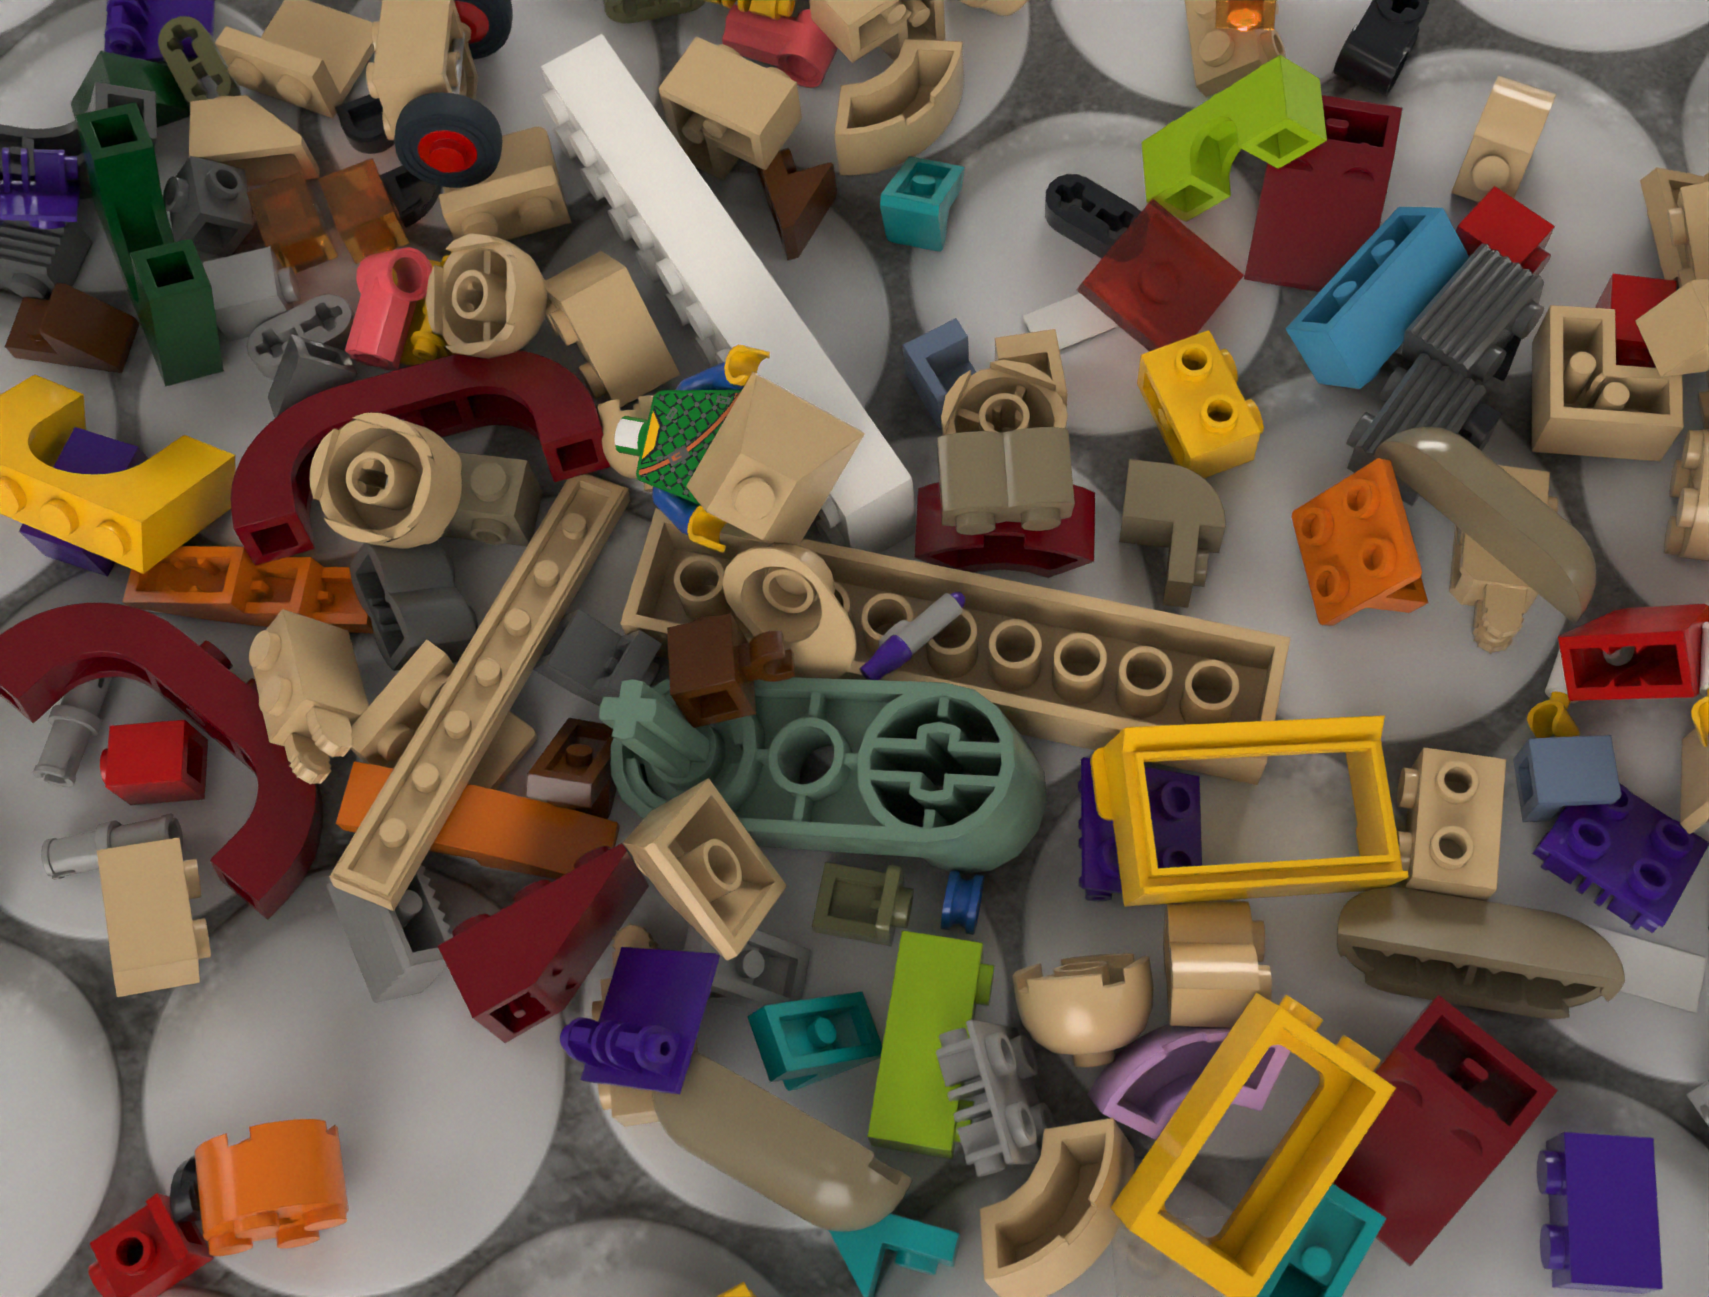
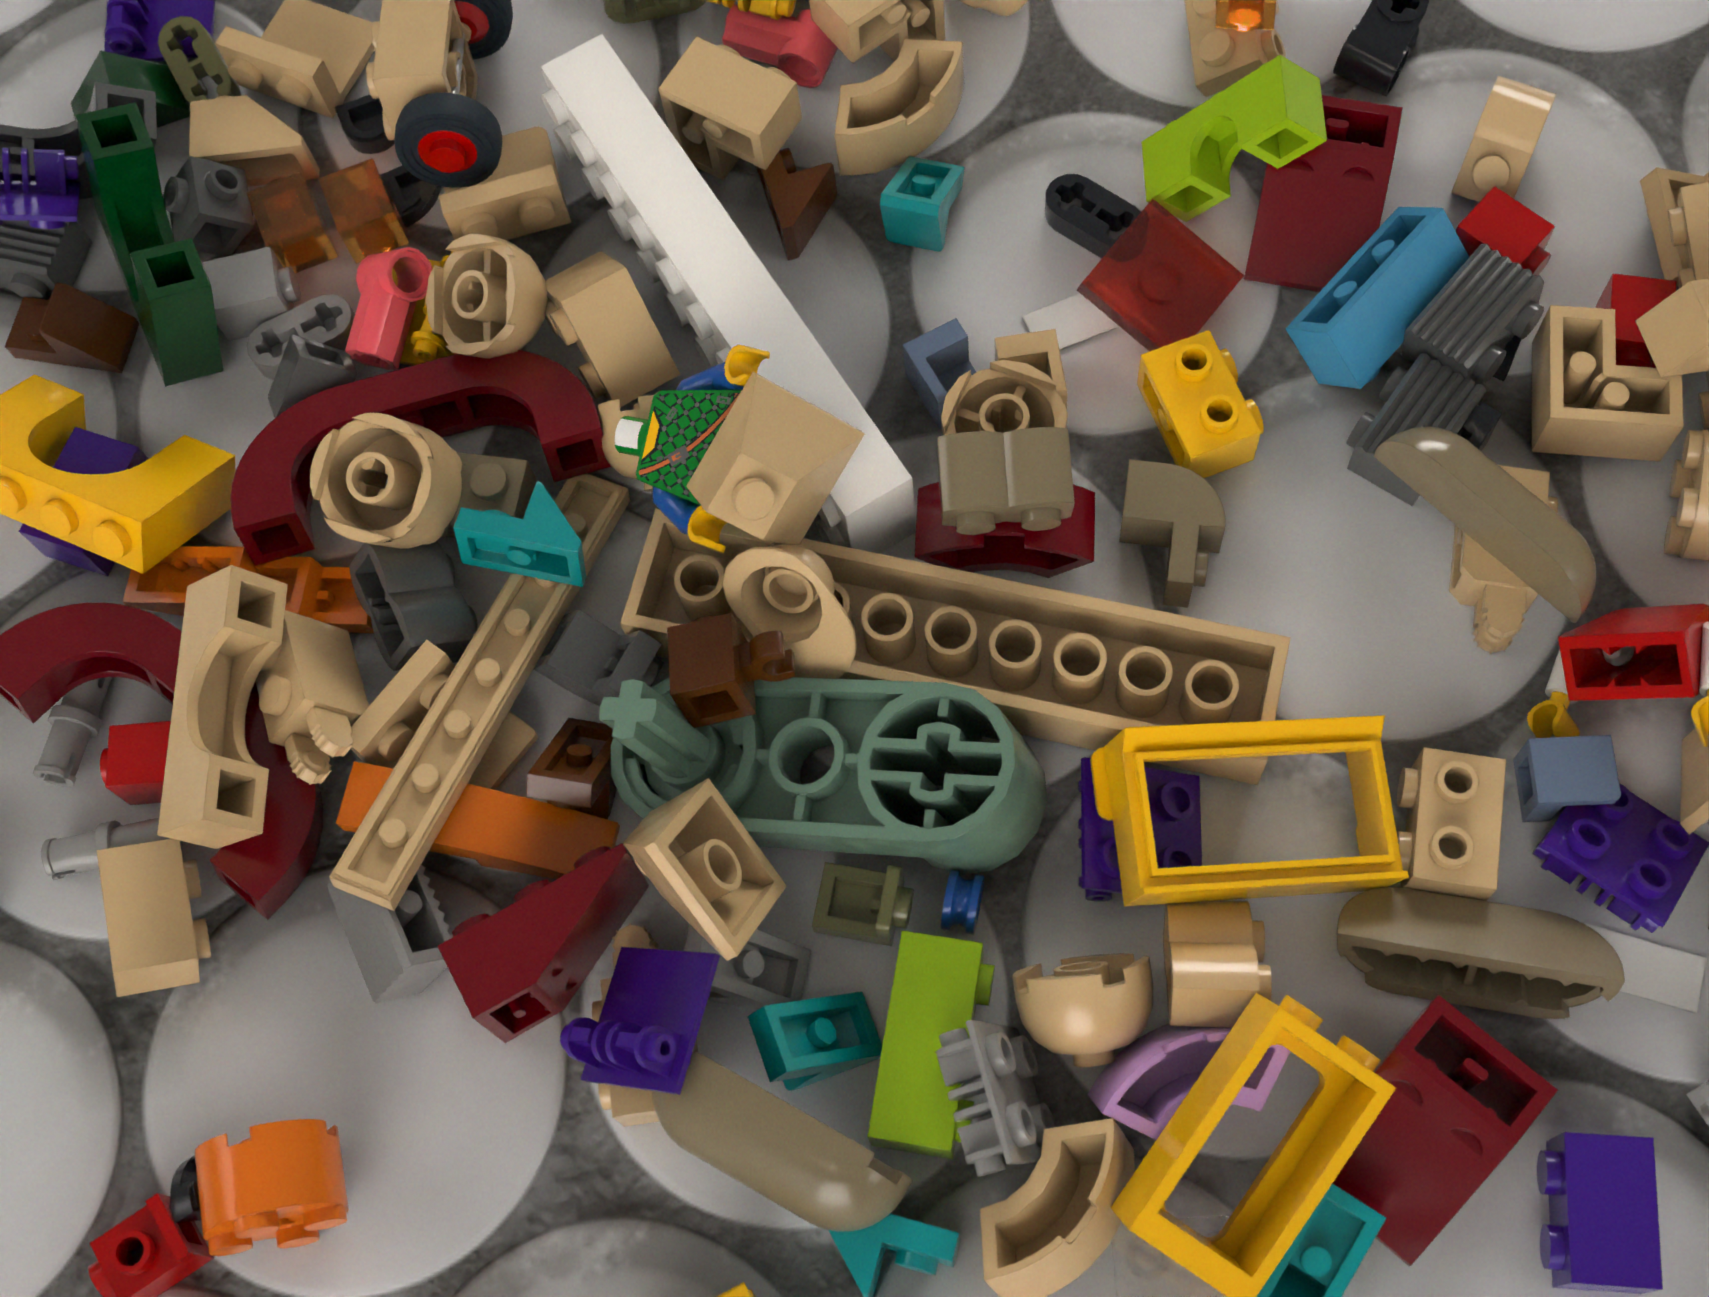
(210, 781): none -> tan arch
(534, 546): none -> teal slope
(908, 637): piece -> none
(1359, 547): orange bracket -> none

